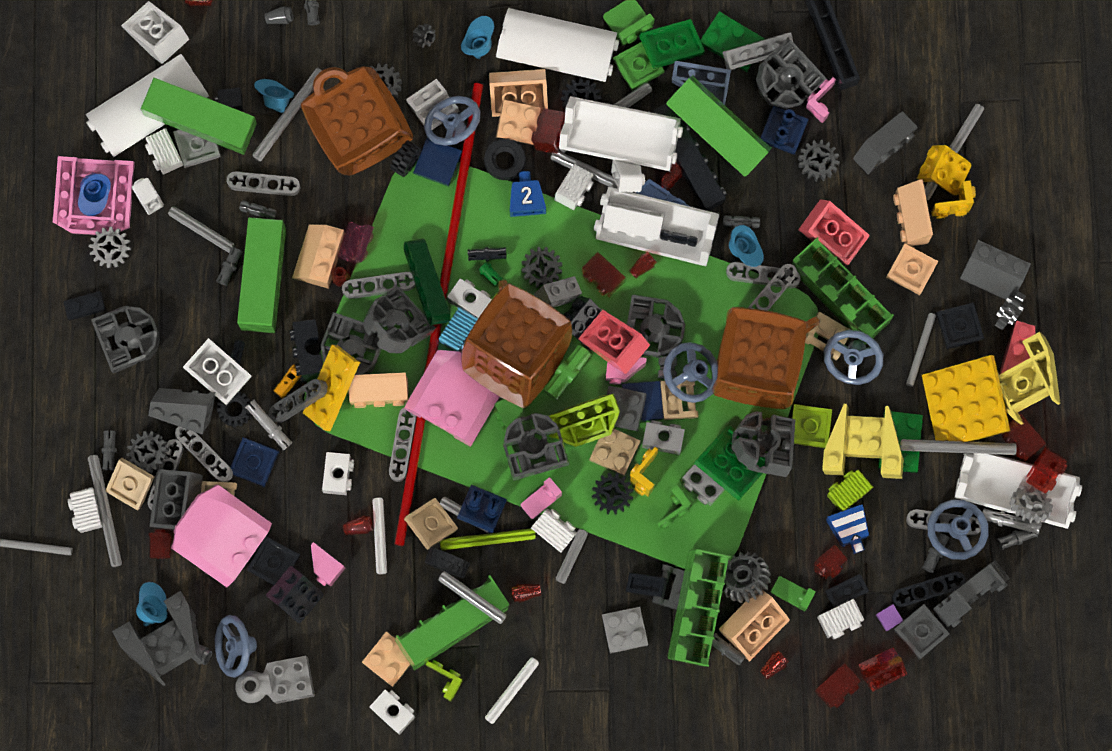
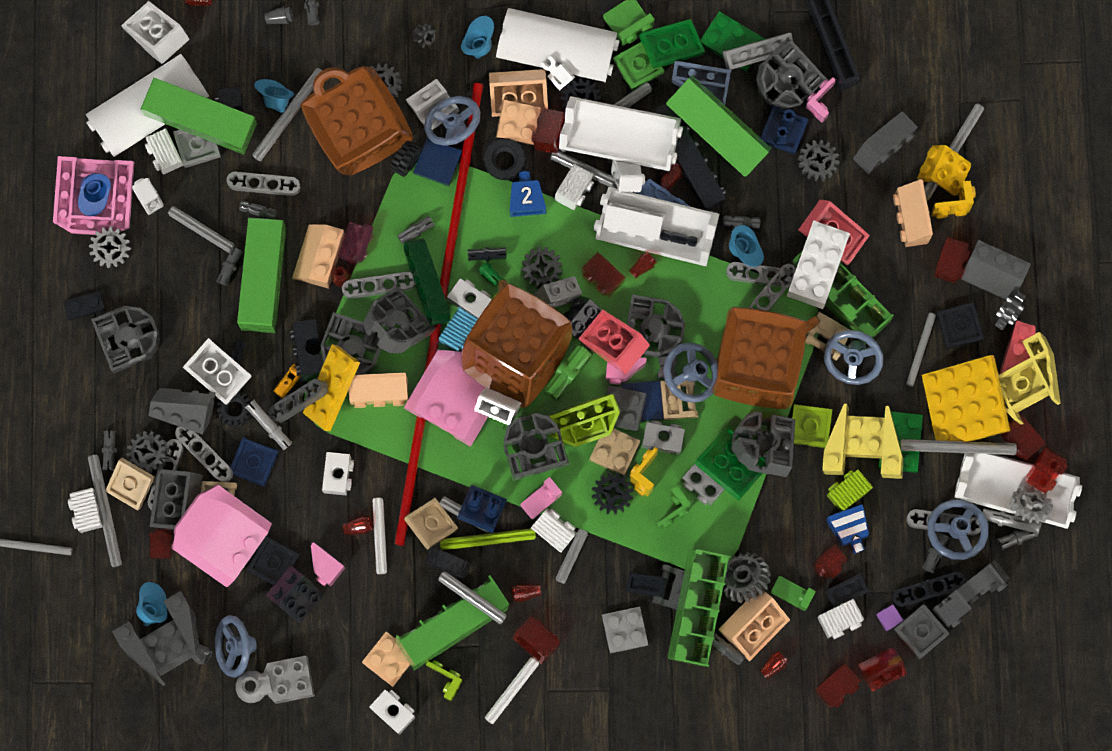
(402, 444): light grey beam -> none
(415, 230): none -> dark grey axle
(497, 406): none -> white brick
(536, 640): none -> clear red brick
(559, 74): none -> white plate
(818, 264): none -> white brick
(912, 269): light nougat plate -> none
(951, 260): none -> clear red brick

